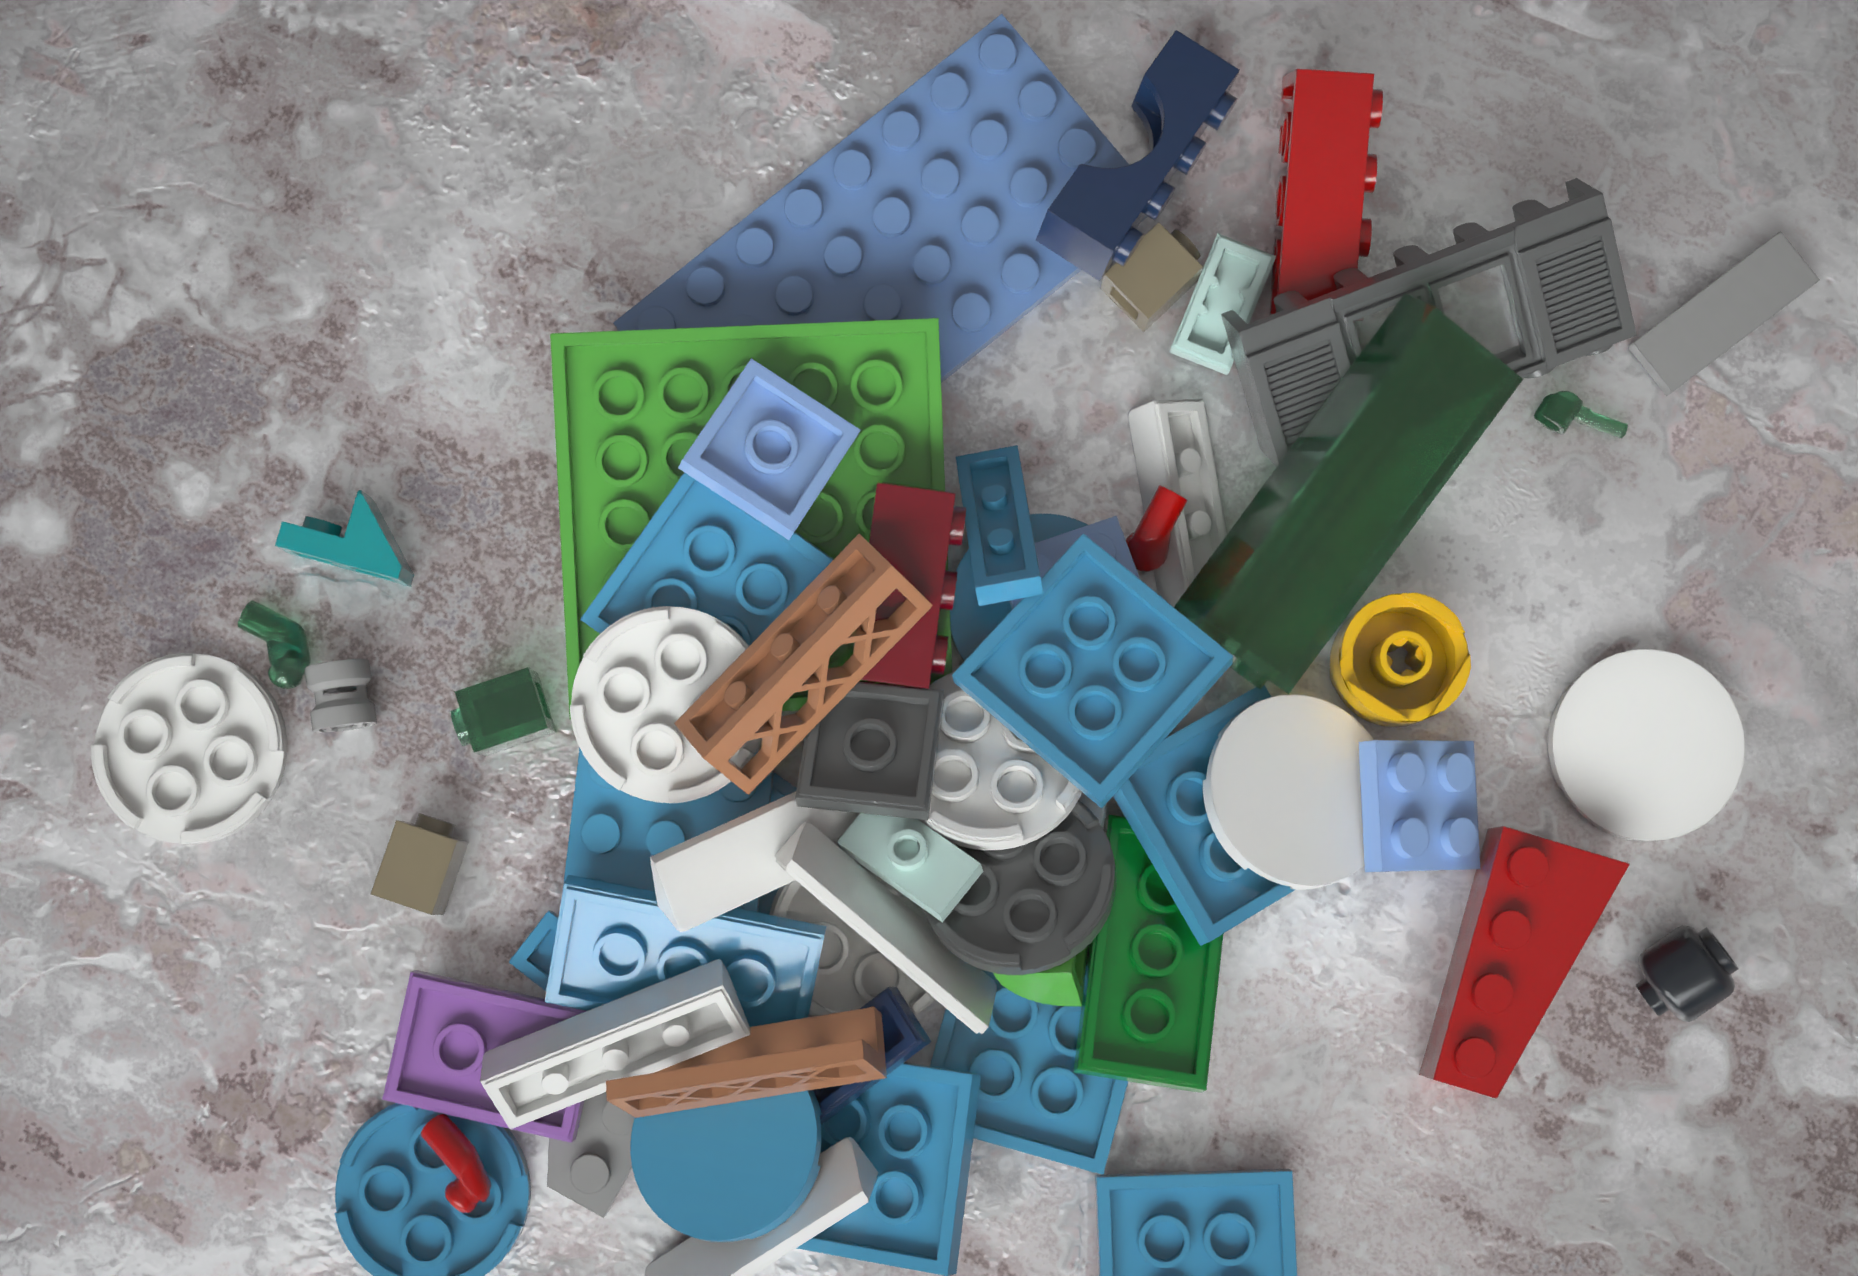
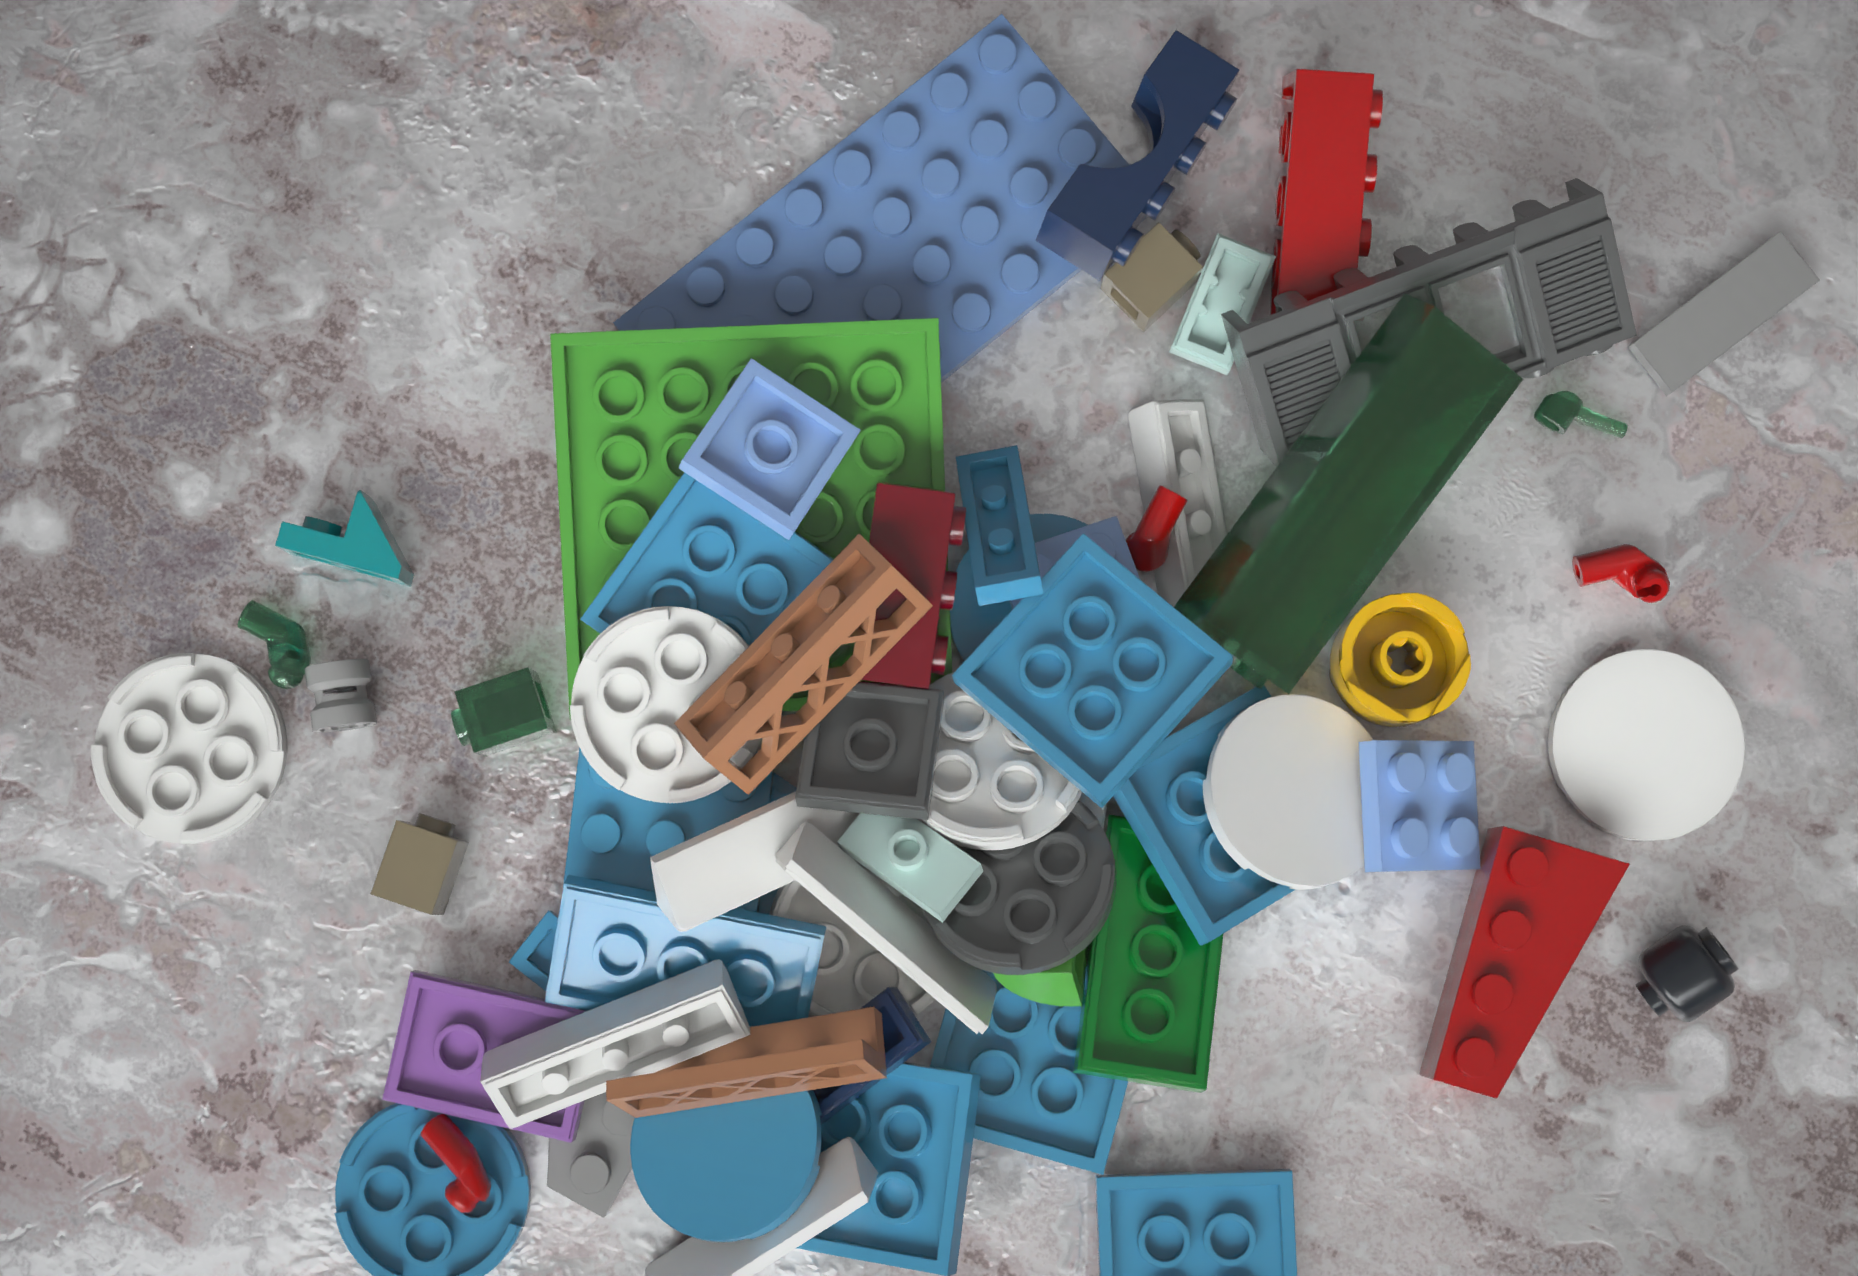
(1627, 568): none -> red arm

